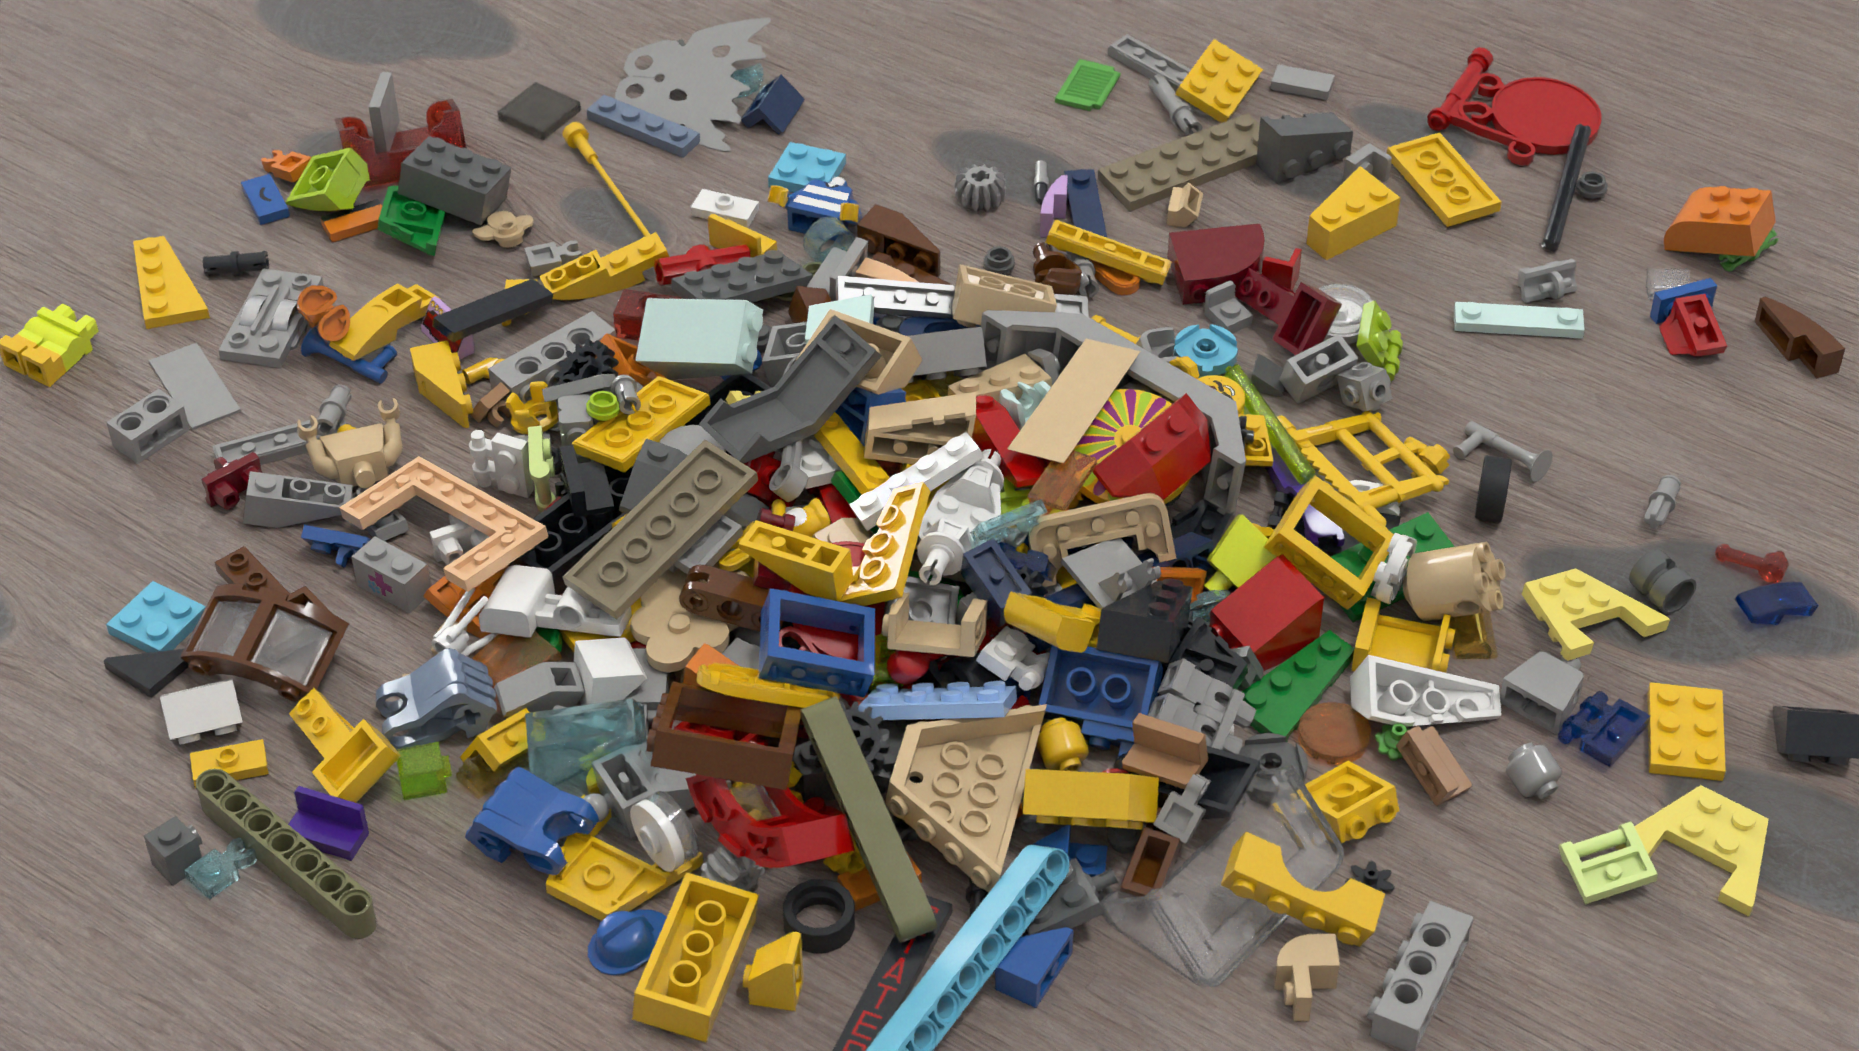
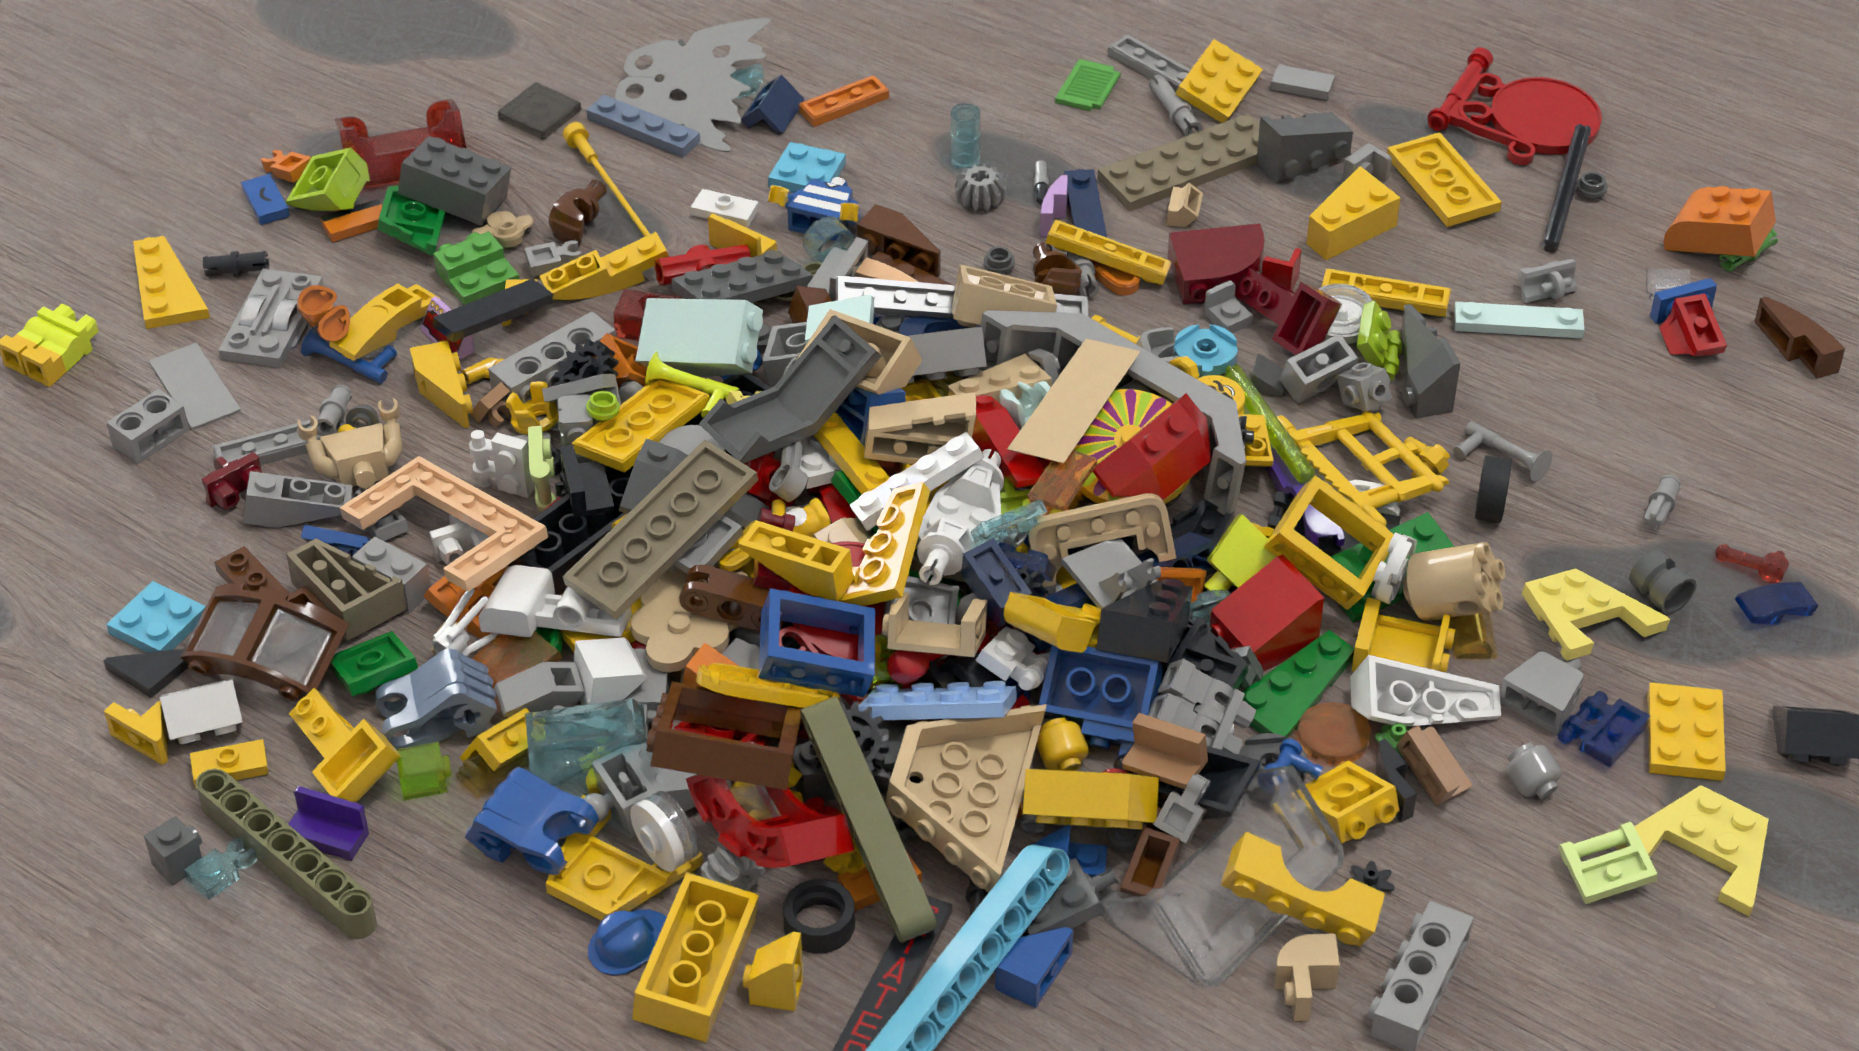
(143, 732): none -> yellow slope
(346, 587): none -> dark tan wedge
(364, 413): none -> dark grey plate
(373, 663): none -> green plate
(384, 113): light grey tile -> none
(474, 267): none -> bright green plate
(573, 210): none -> reddish brown piece
(625, 389): light grey pin -> none
(717, 390): none -> neon yellow piece
(844, 101): none -> orange tile
(965, 135): none -> clear light blue pin
(1290, 754): none -> blue piece
(1392, 768): none -> black slope
(1395, 293): none -> yellow plate
(1428, 367): none -> dark grey wedge

